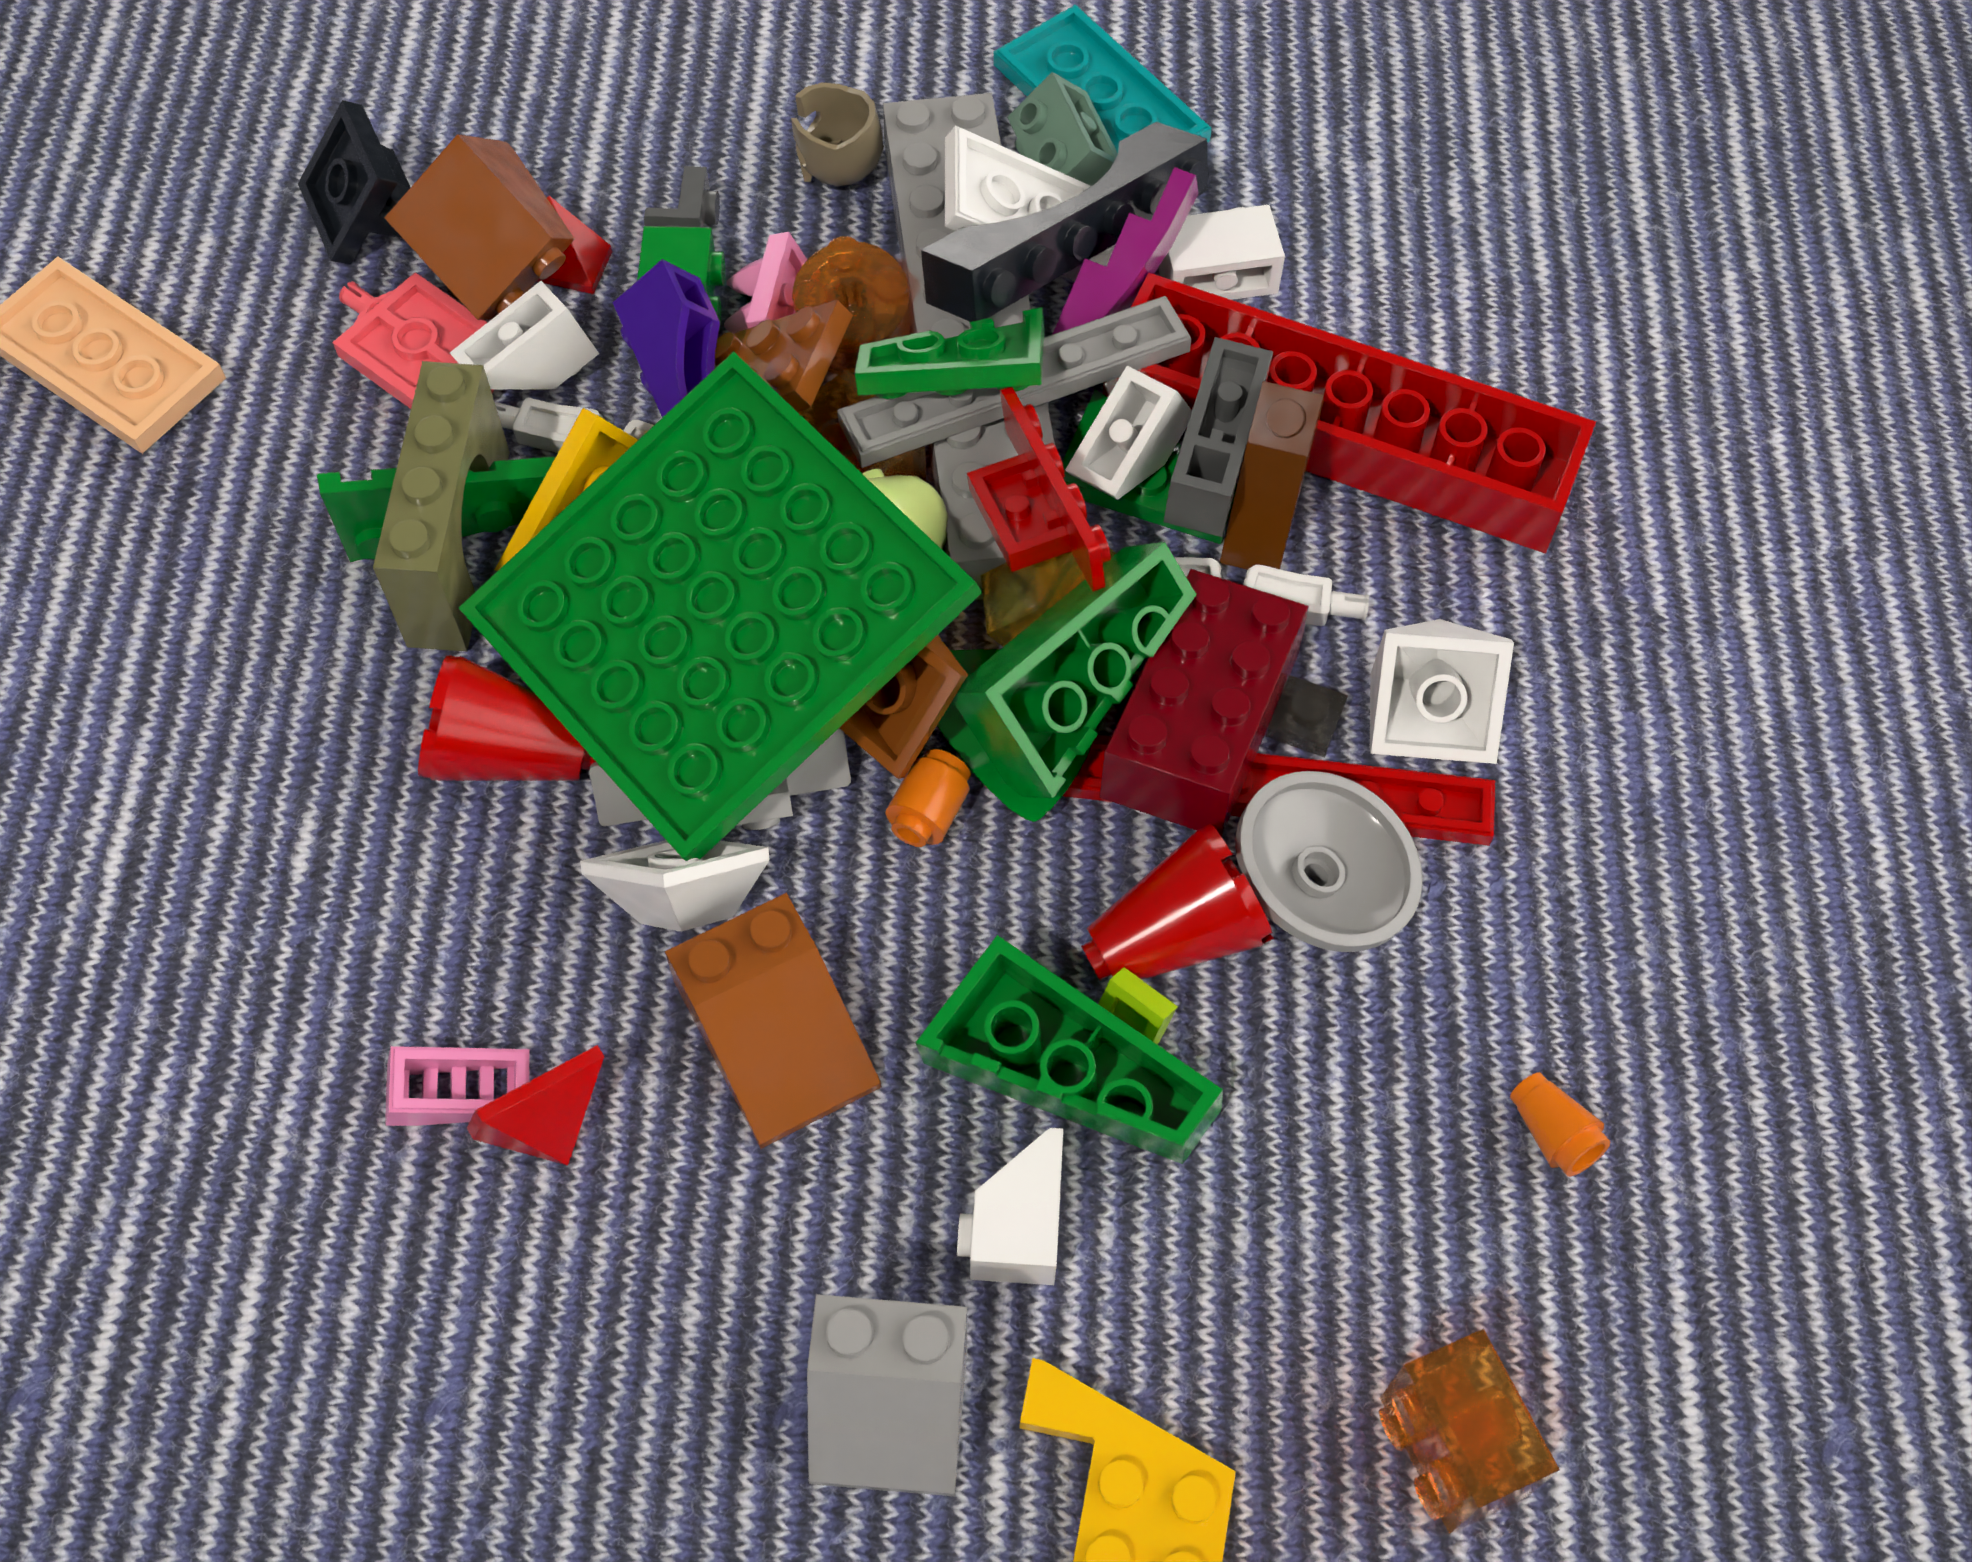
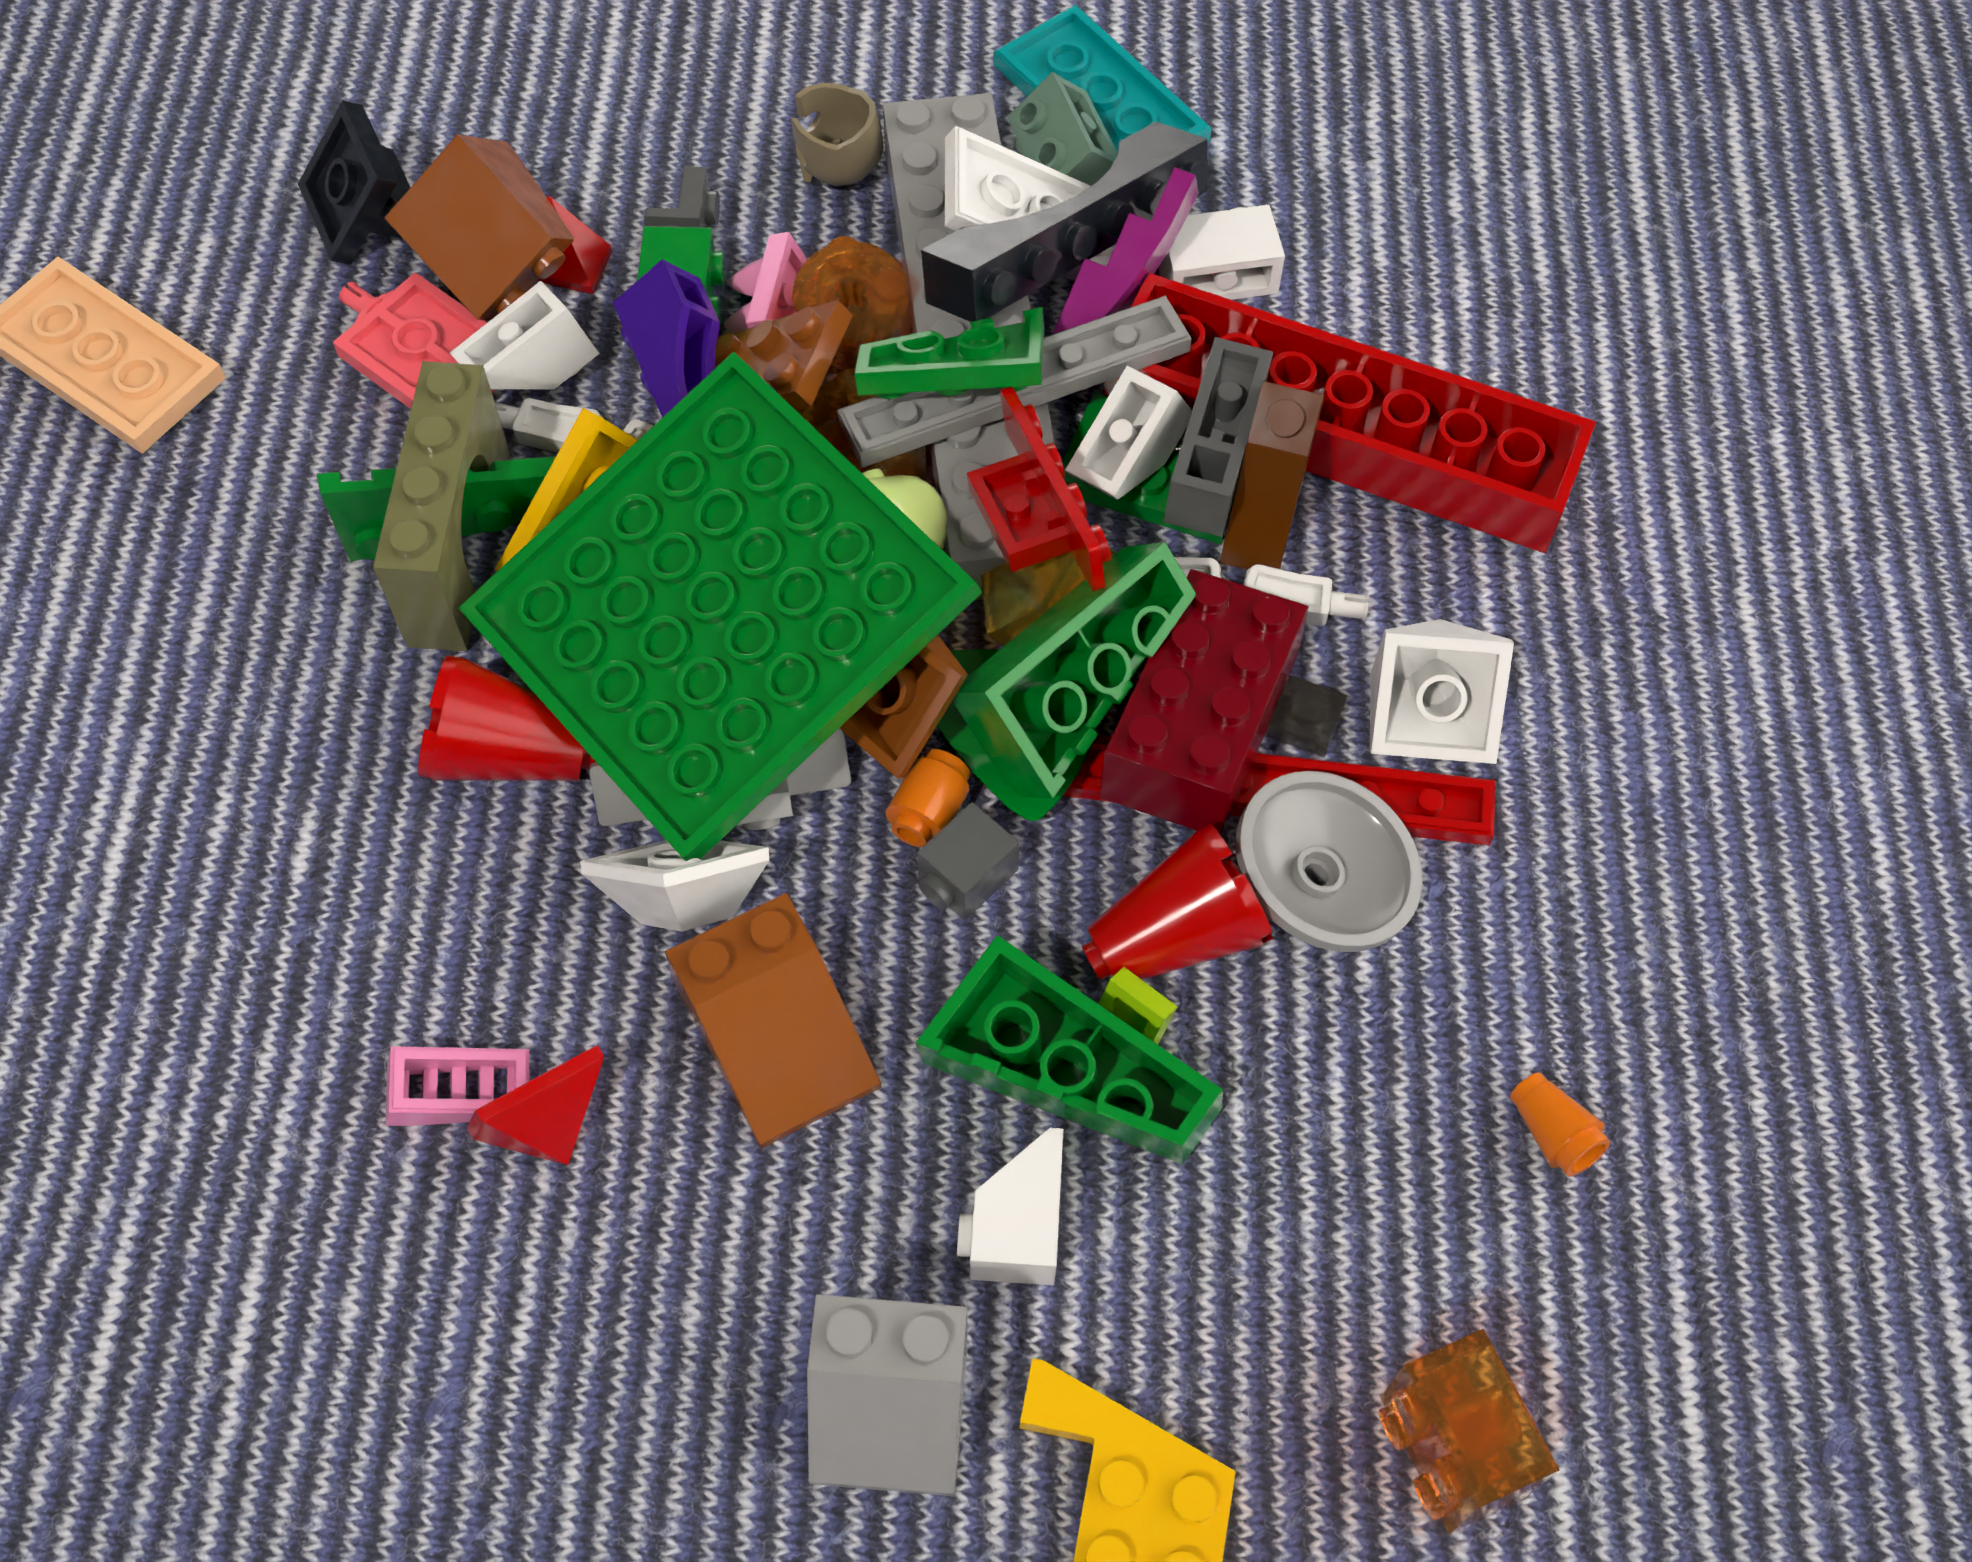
(967, 862): none -> dark grey brick

